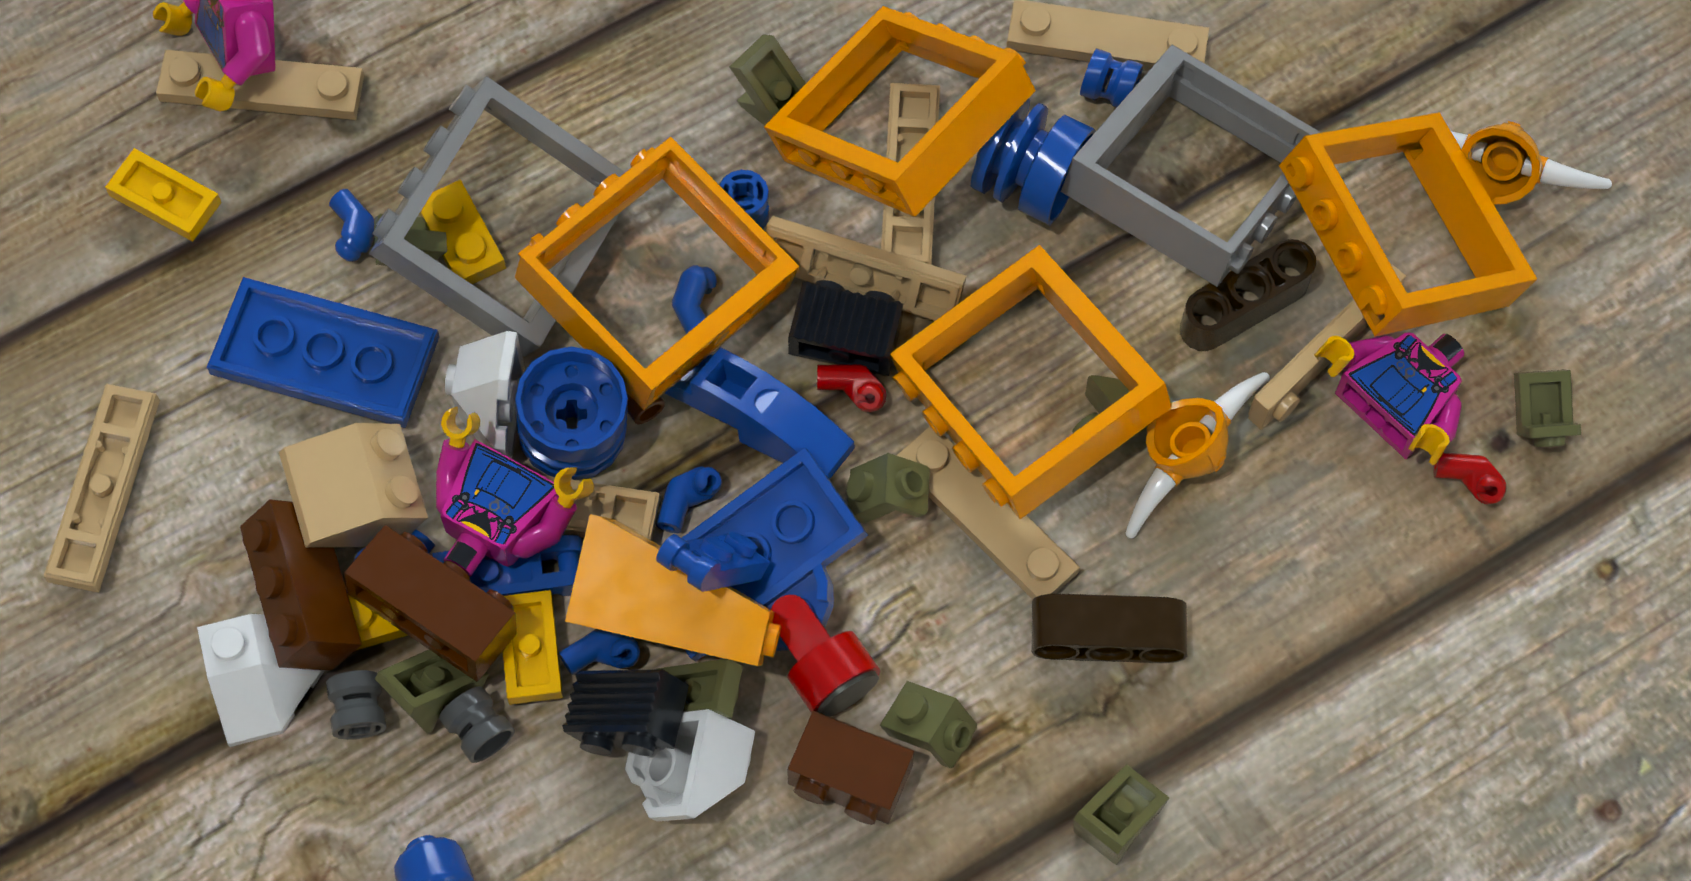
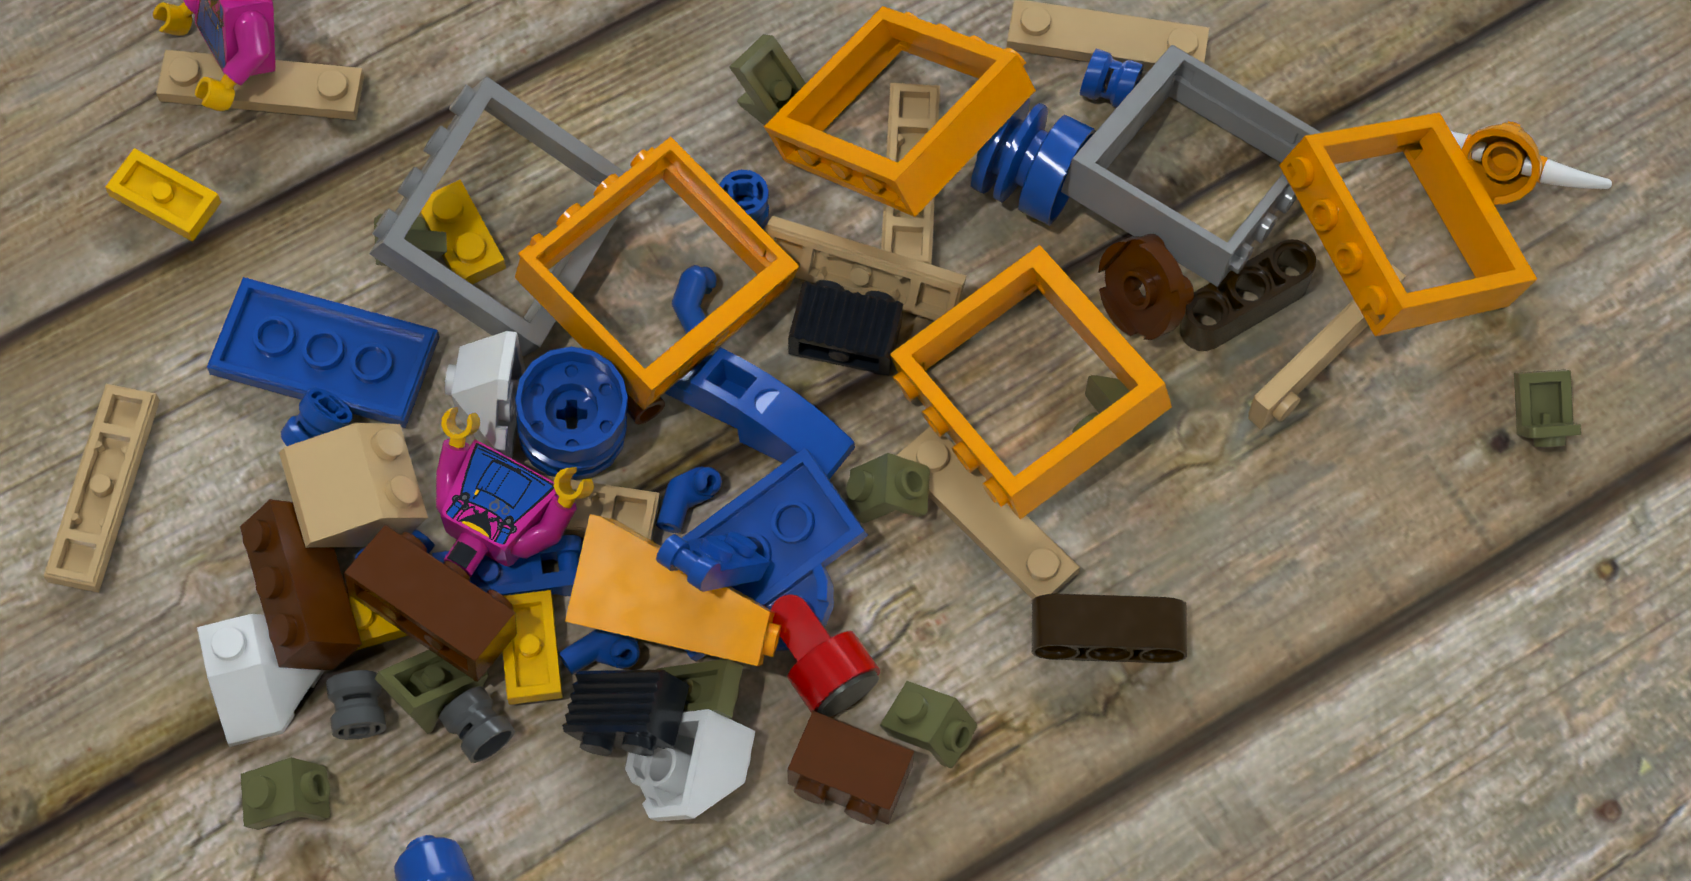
(284, 793): none -> olive bracket
(318, 415): none -> blue wheel
(357, 226): blue arm -> none
(856, 383): red arm -> none
(1119, 813): olive slope -> none
(1167, 289): none -> reddish brown plate
(1189, 443): light orange helmet -> none
(1400, 388): torso -> none
(1475, 473): red arm -> none

